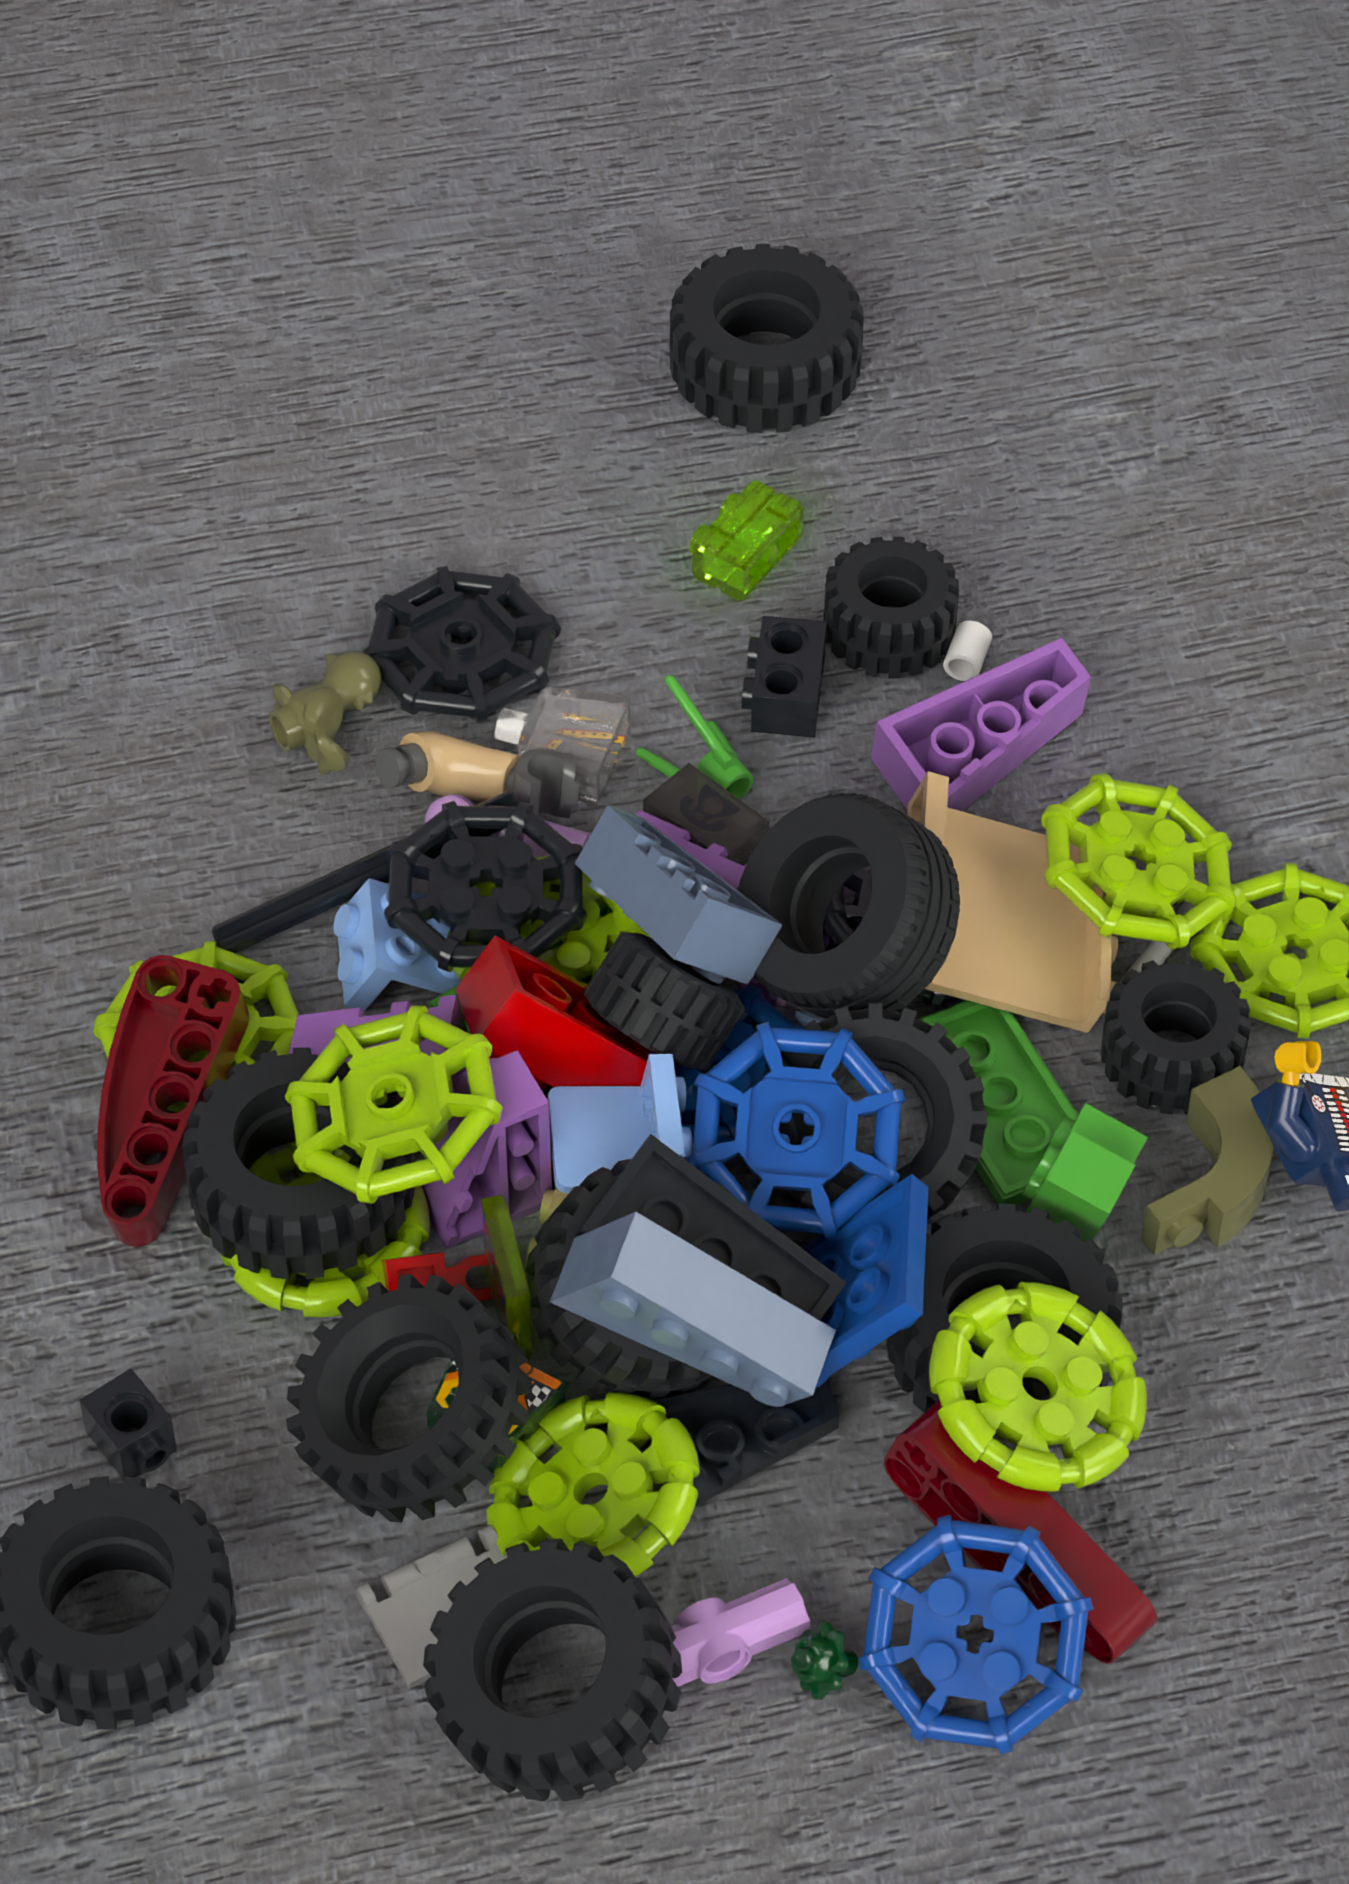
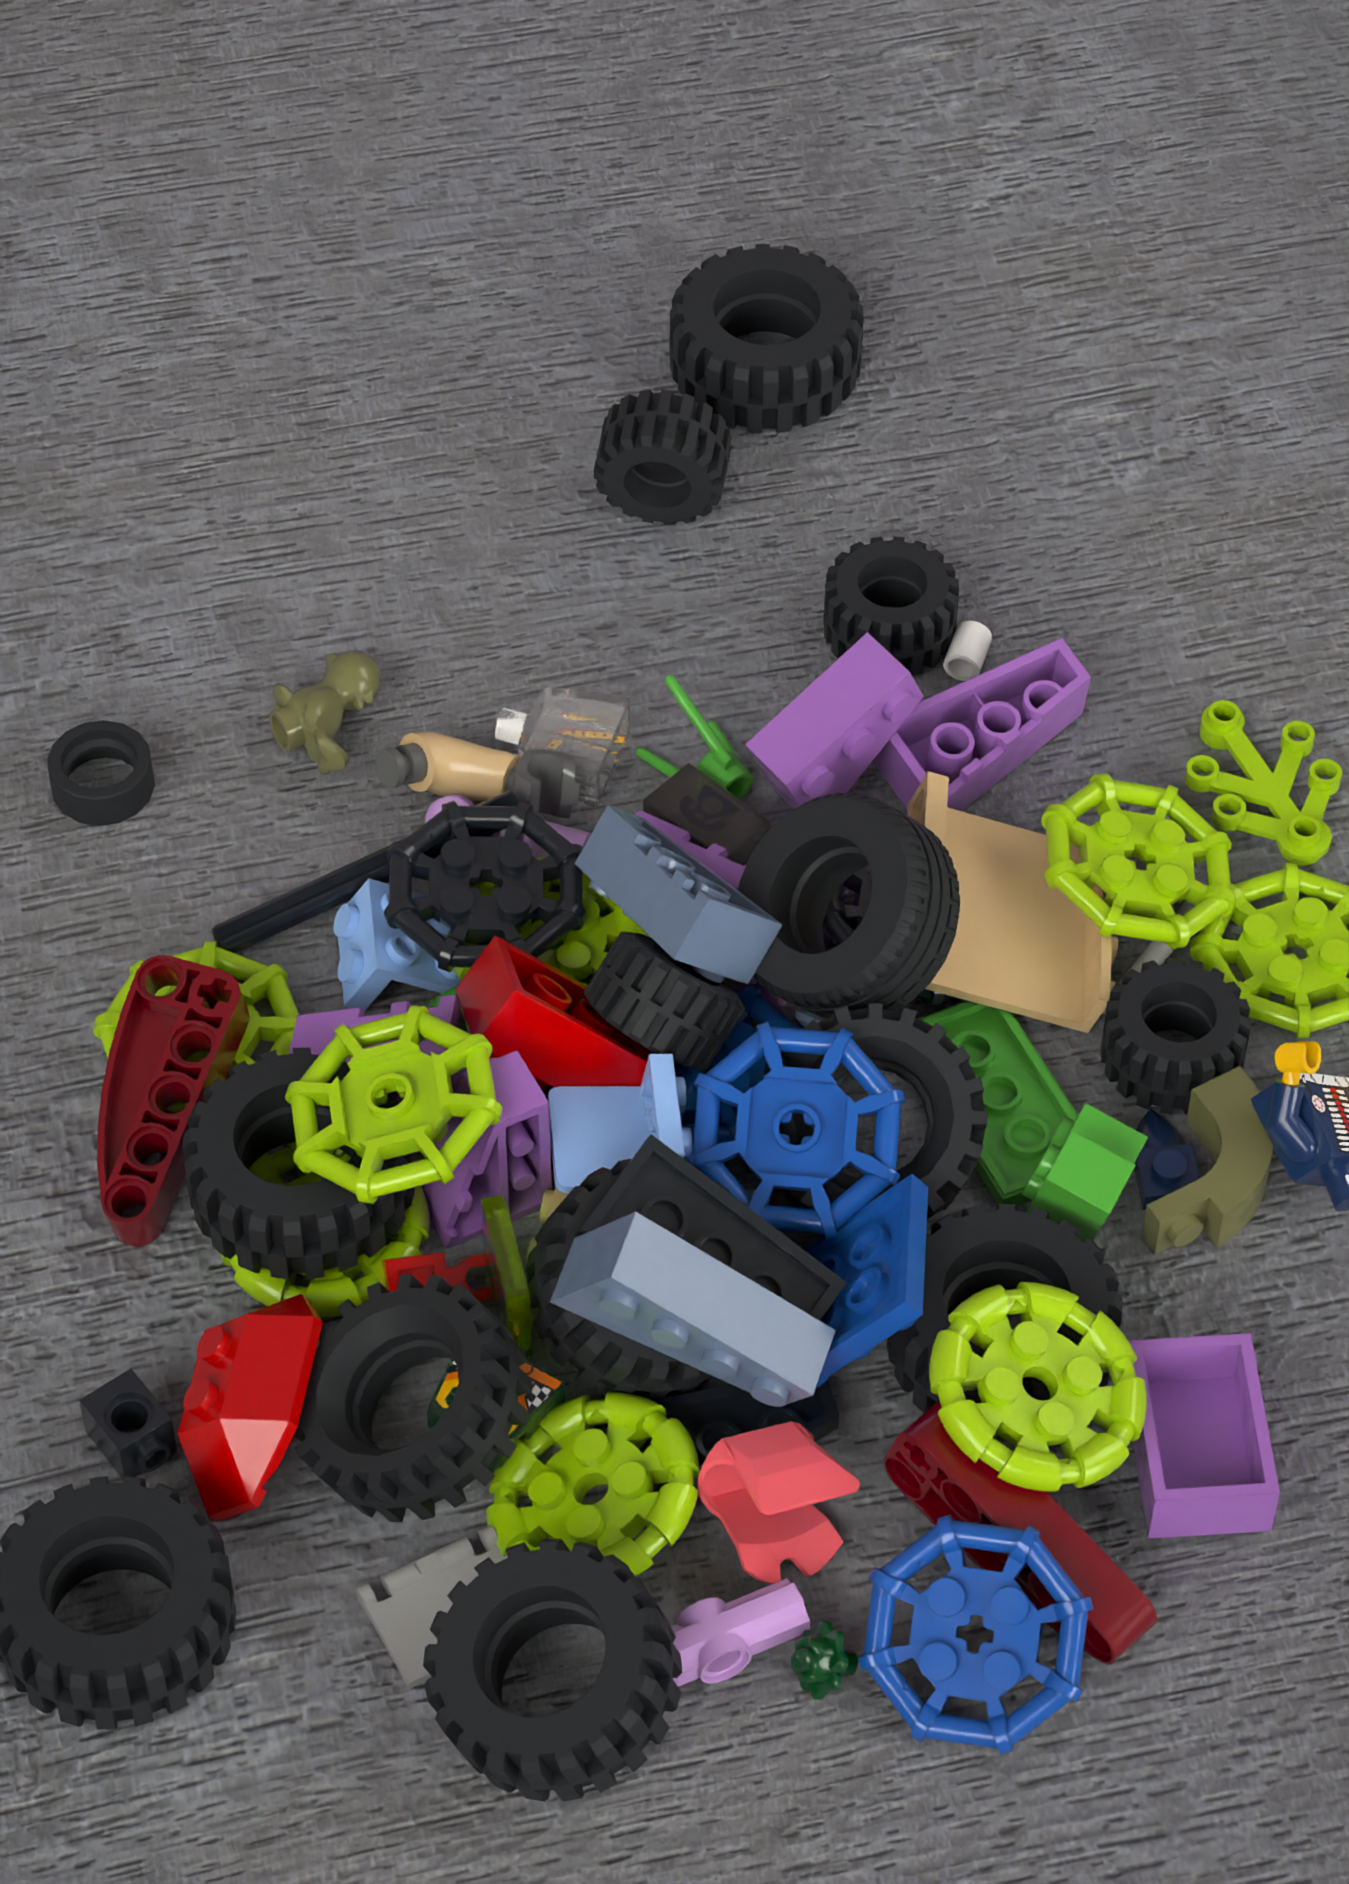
(102, 804): none -> black tyre
(247, 1402): none -> red wedge
(467, 665): black plate -> none
(662, 457): none -> black tyre
(746, 539): clear neon green brick -> none
(765, 1494): none -> coral piece
(787, 676): black brick -> none
(836, 724): none -> medium lavender wedge
(1164, 1160): none -> dark blue plate
(1204, 1438): none -> medium lavender piece
(1299, 835): none -> lime plant

